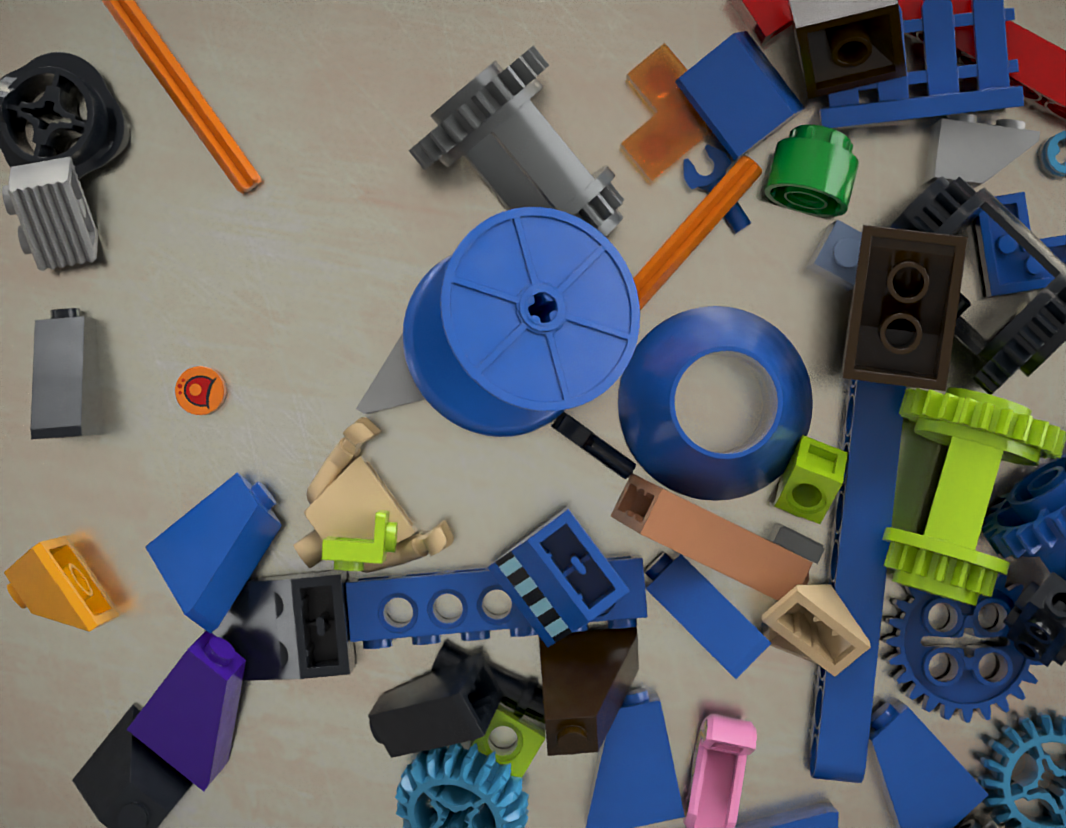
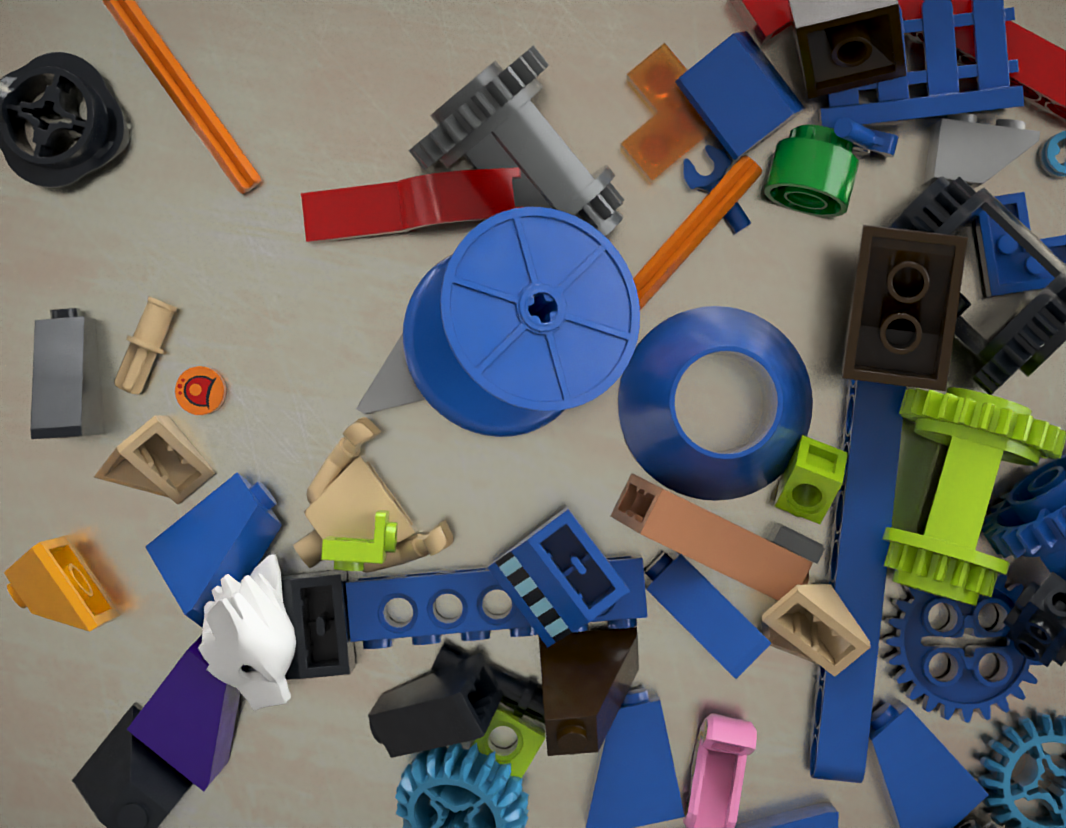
(51, 213): light grey brick -> none
(144, 346): none -> tan axle
(157, 461): none -> tan slope
(250, 629): none -> white piece
(408, 203): none -> red piece
(594, 445): black bar -> none
(837, 255): sand blue brick -> none
(865, 138): none -> blue bar

